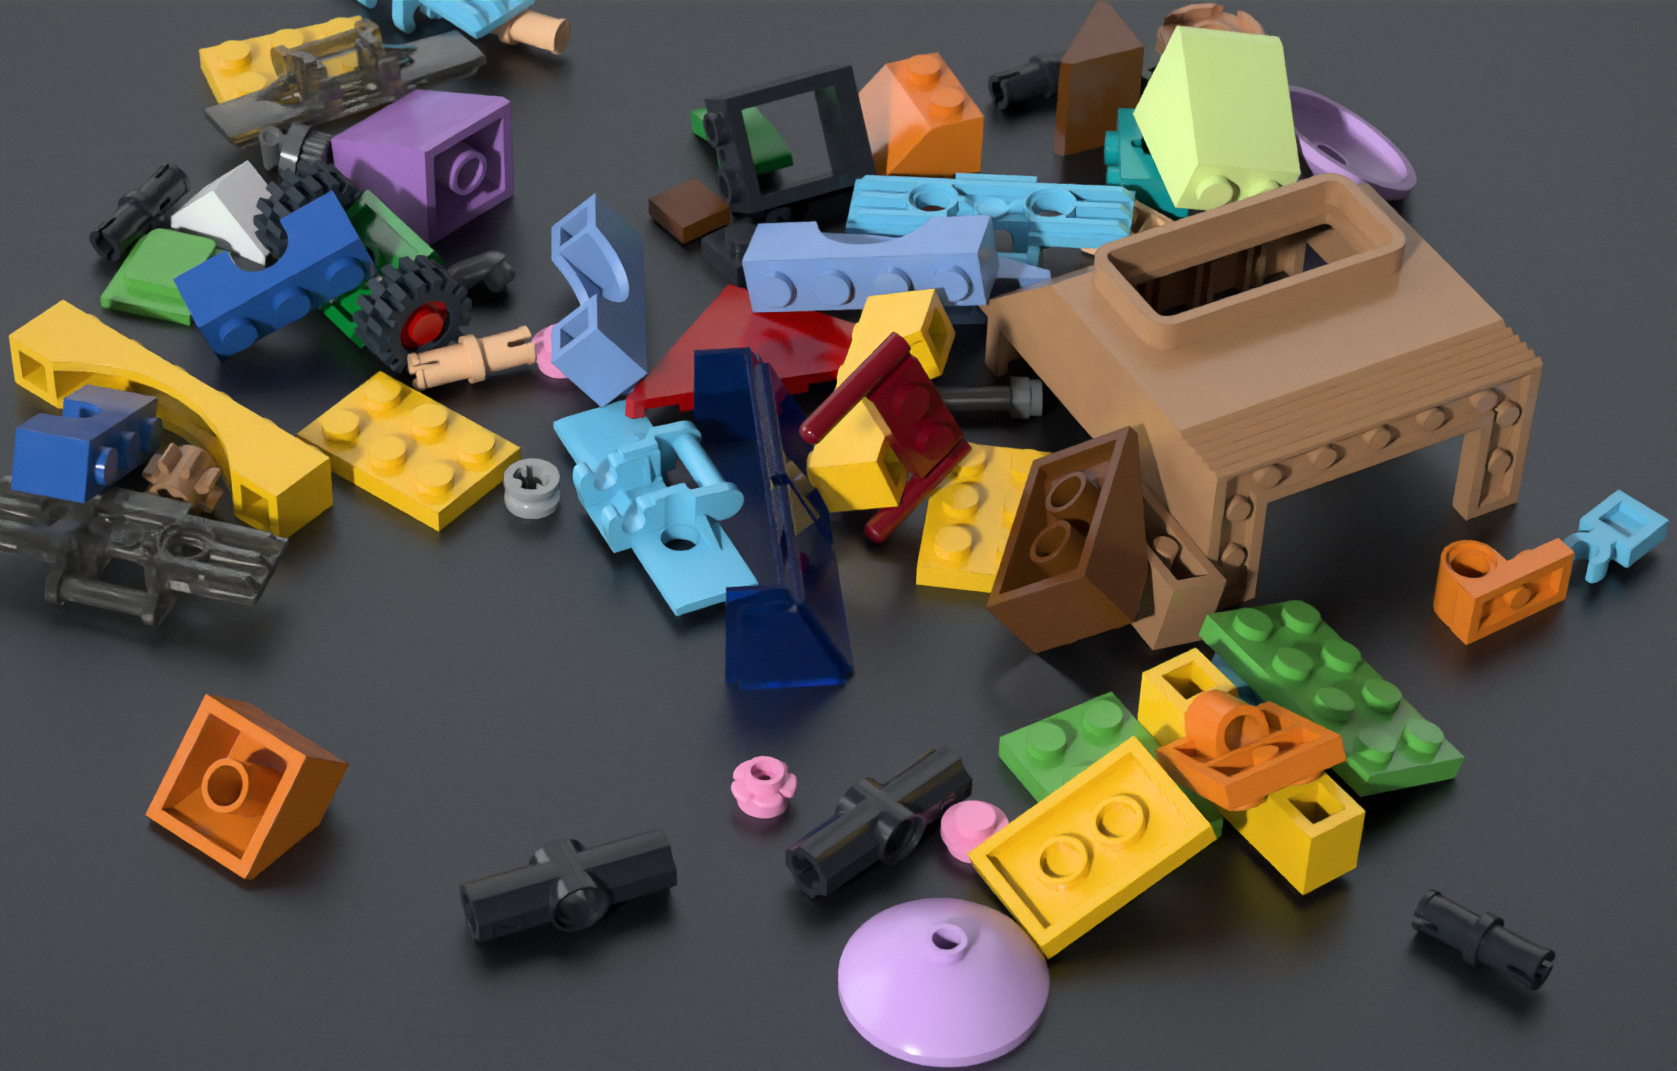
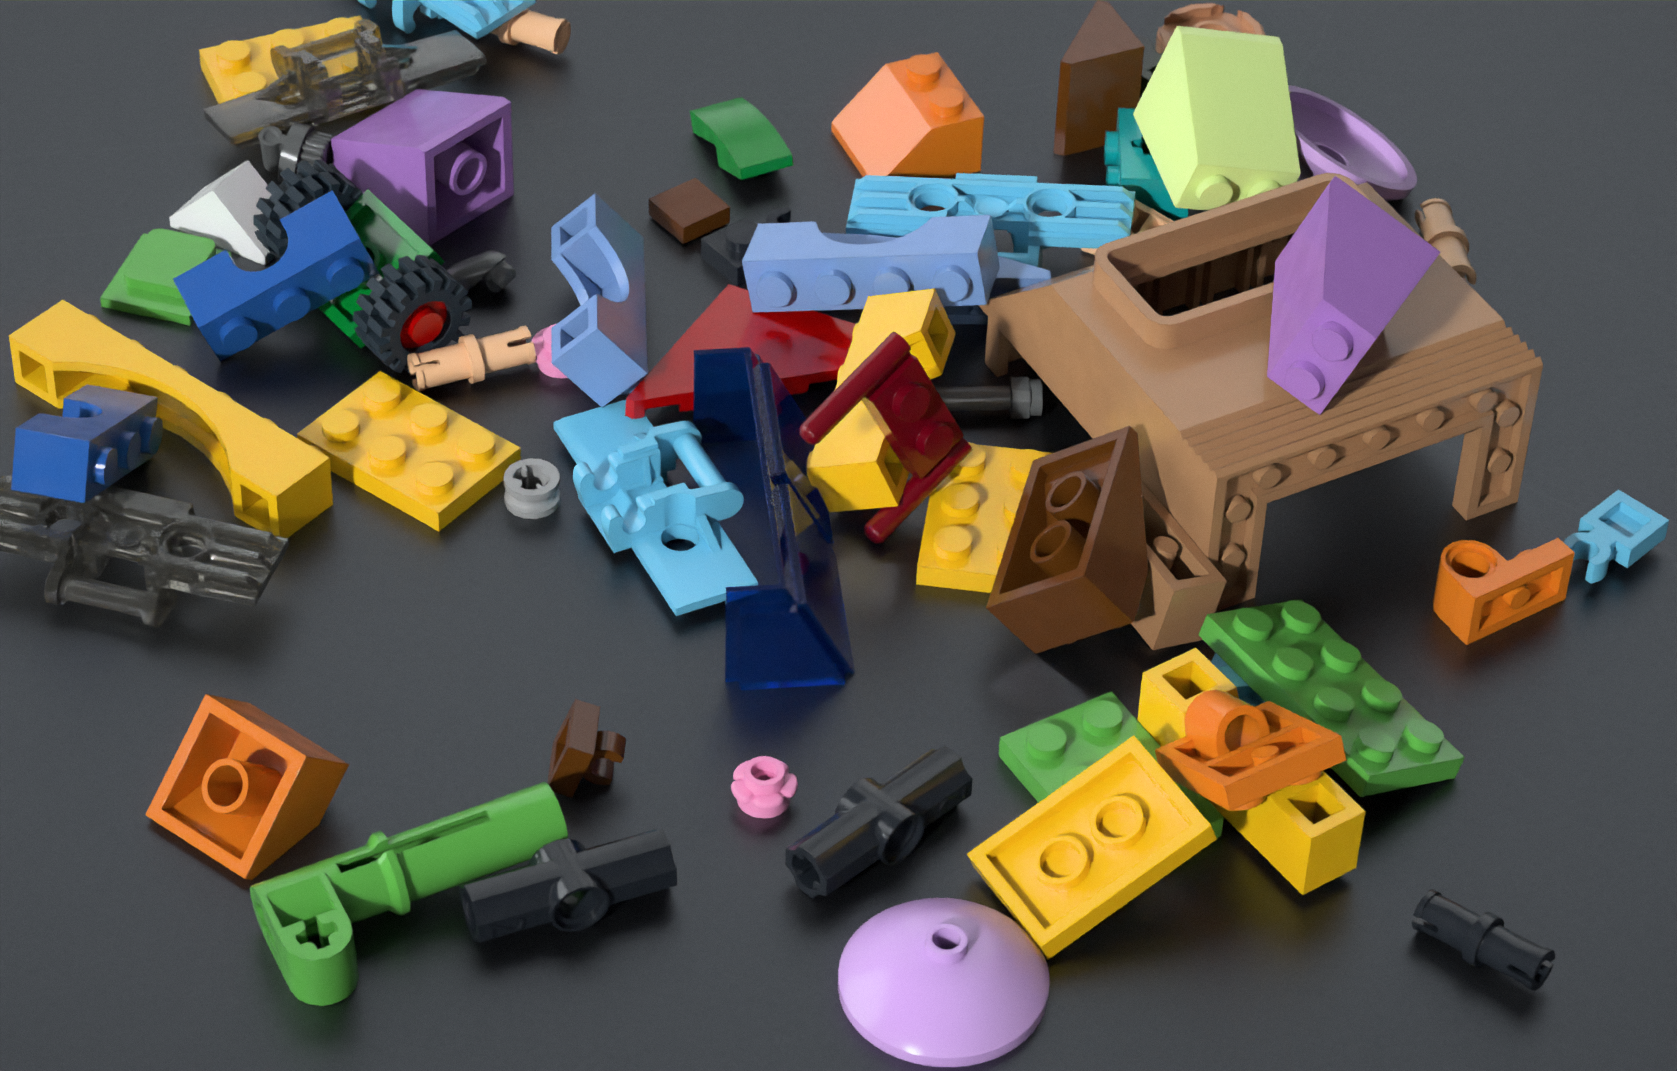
(140, 211): black pin -> none
(186, 476): medium nougat gear -> none
(388, 877): none -> bright green piece
(583, 750): none -> reddish brown tile
(841, 125): black window -> none
(969, 825): bright pink plate -> none
(1027, 81): black pin -> none
(1338, 291): none -> medium lavender slope
(1443, 234): none -> light nougat pin

